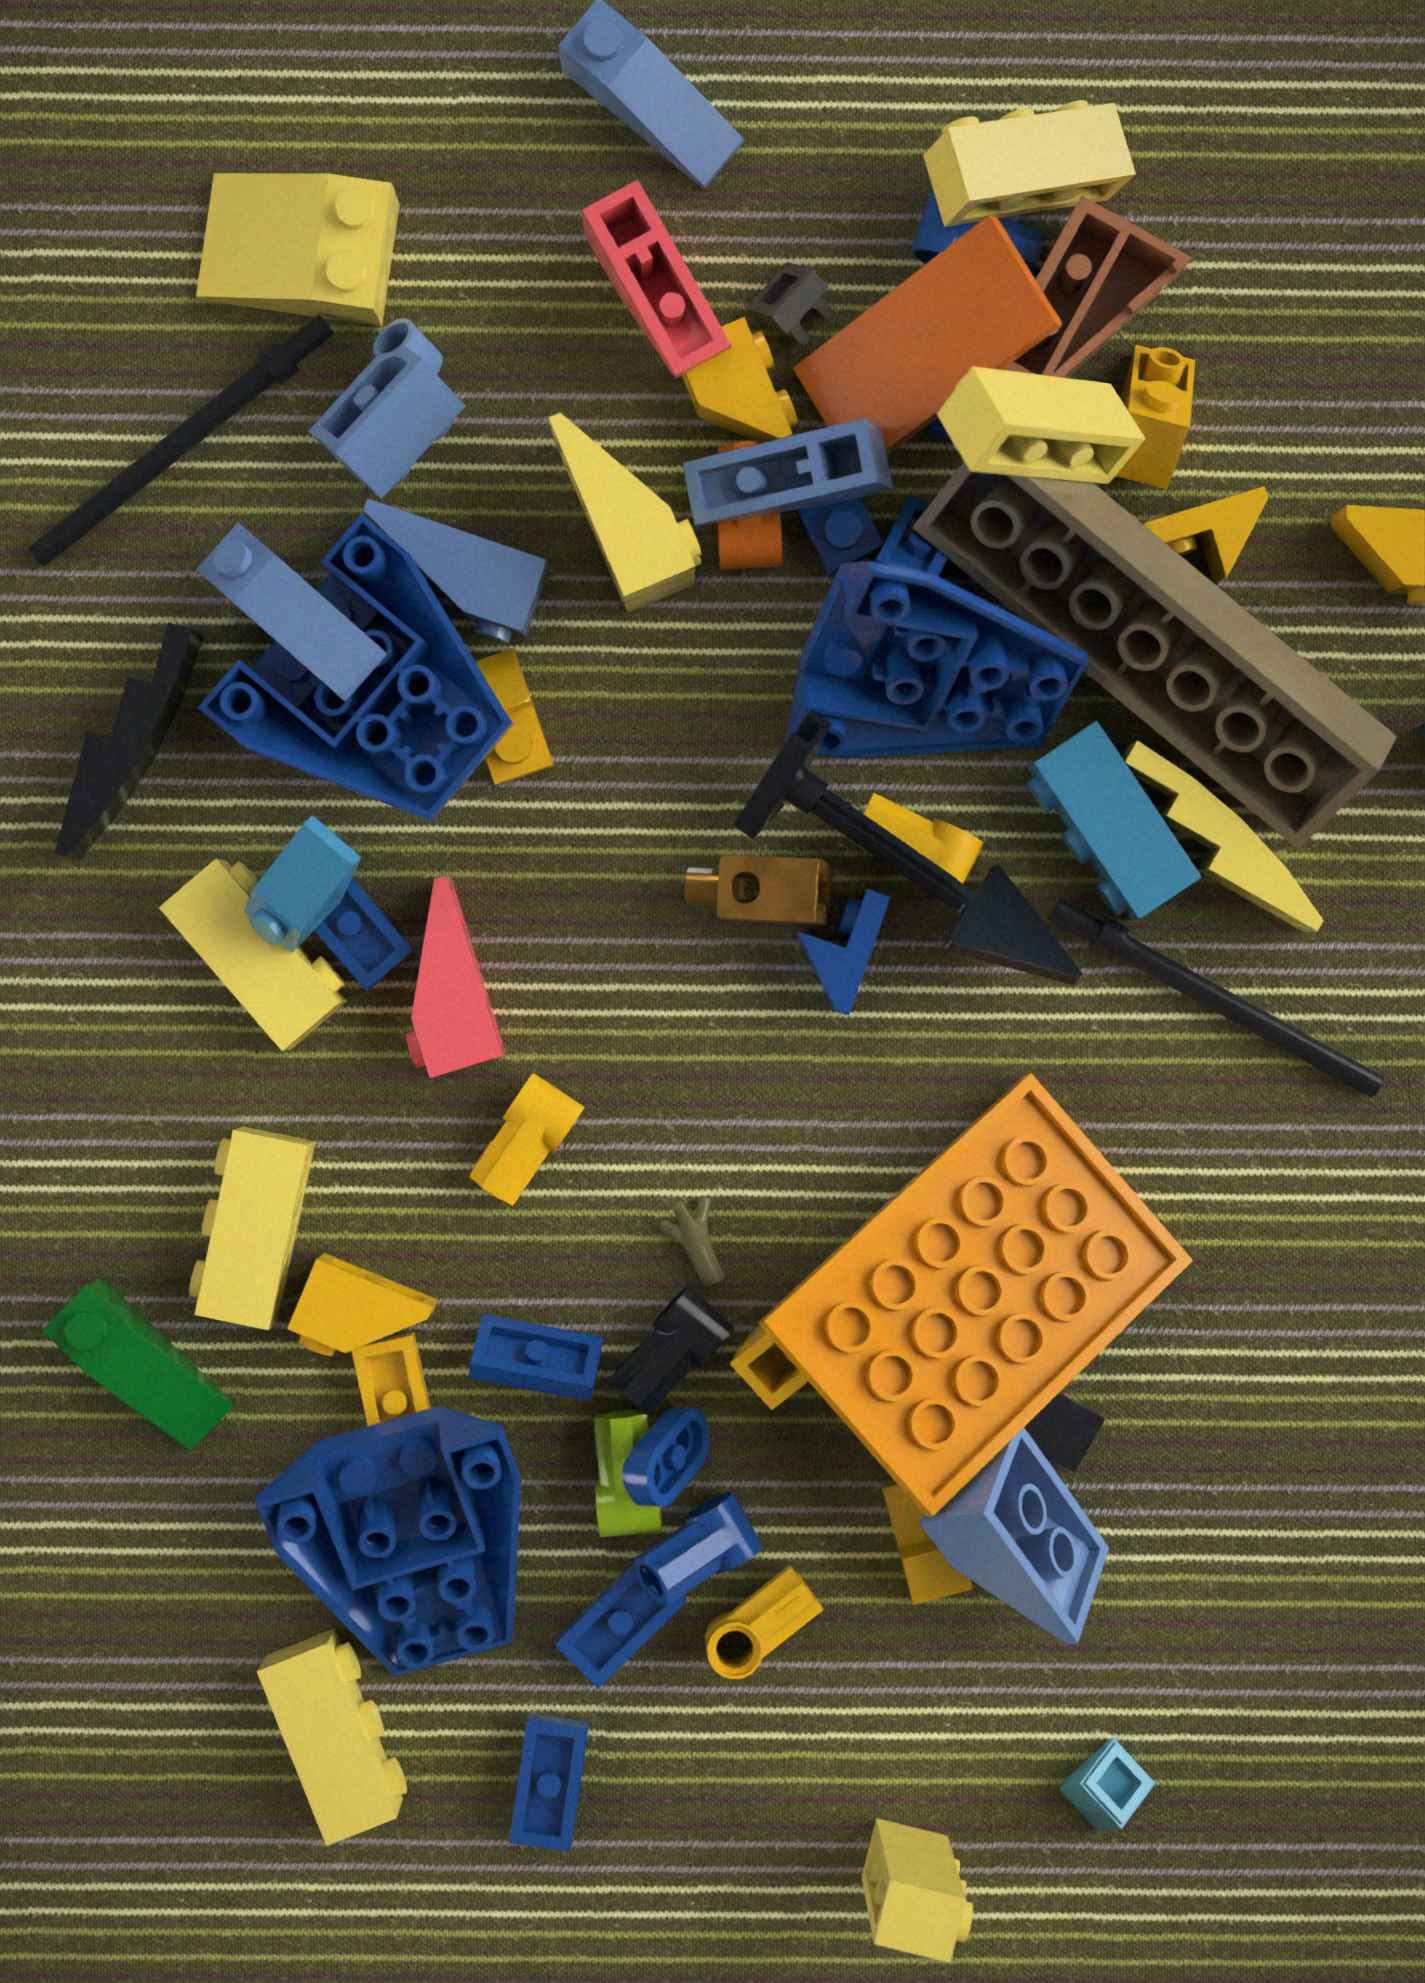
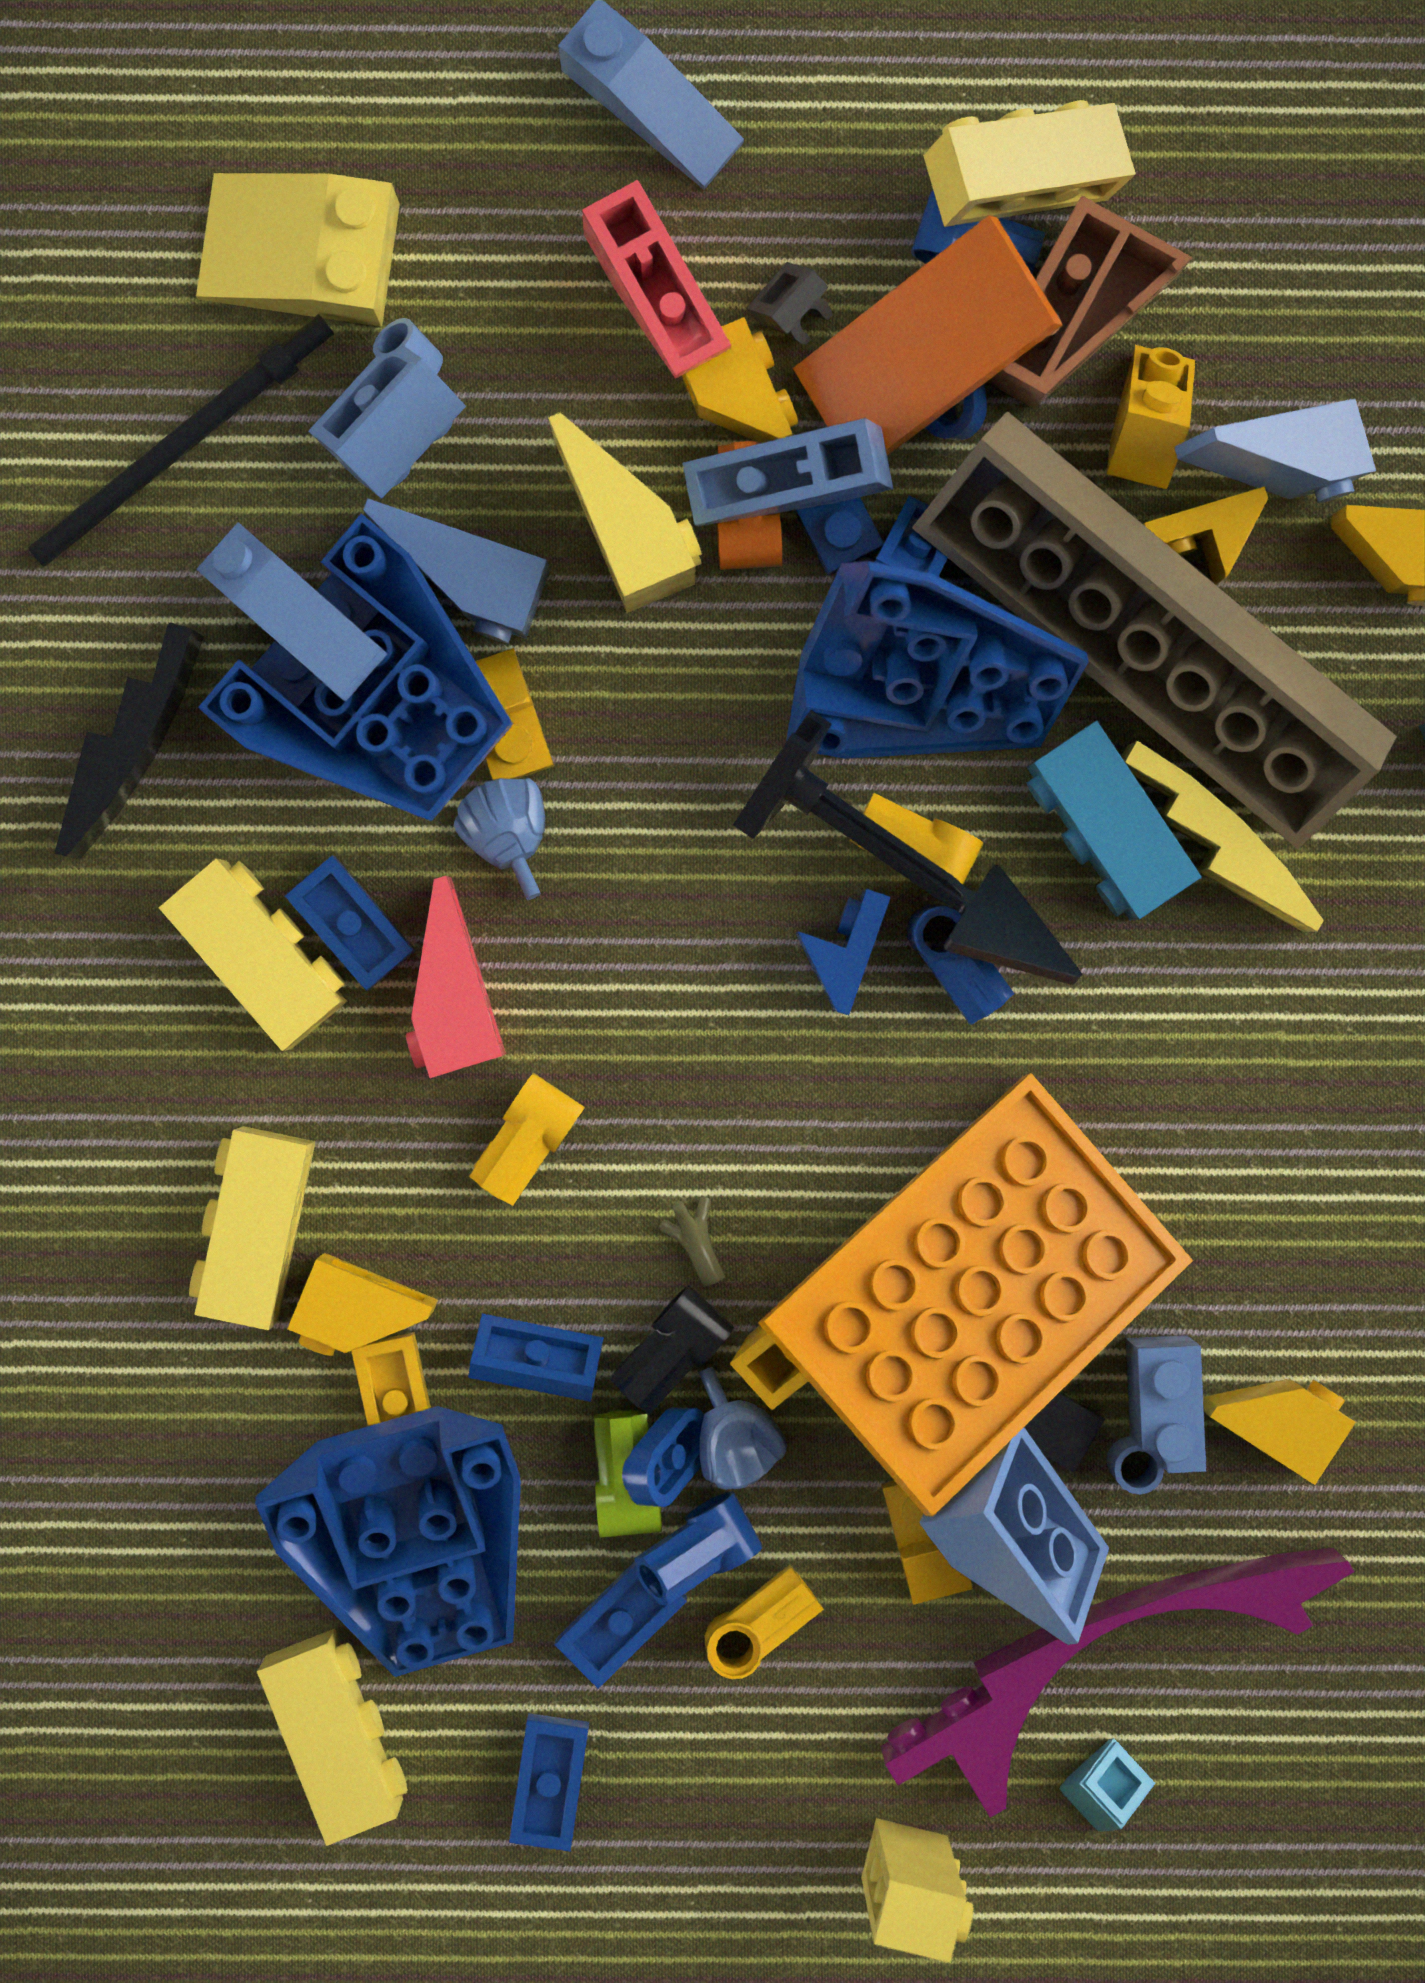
(137, 1363): green slope -> none
(301, 886): dark azure slope -> none
(504, 826): none -> medium blue piece
(736, 1439): none -> medium blue piece
(789, 889): pearl gold torso -> none
(970, 983): none -> blue piece
(985, 1722): none -> magenta slope
(1039, 426): light yellow brick -> none
(1111, 940): black bar -> none
(1163, 1410): none -> medium blue hinge
(1286, 1422): none -> yellow slope
(1289, 452): none -> slope

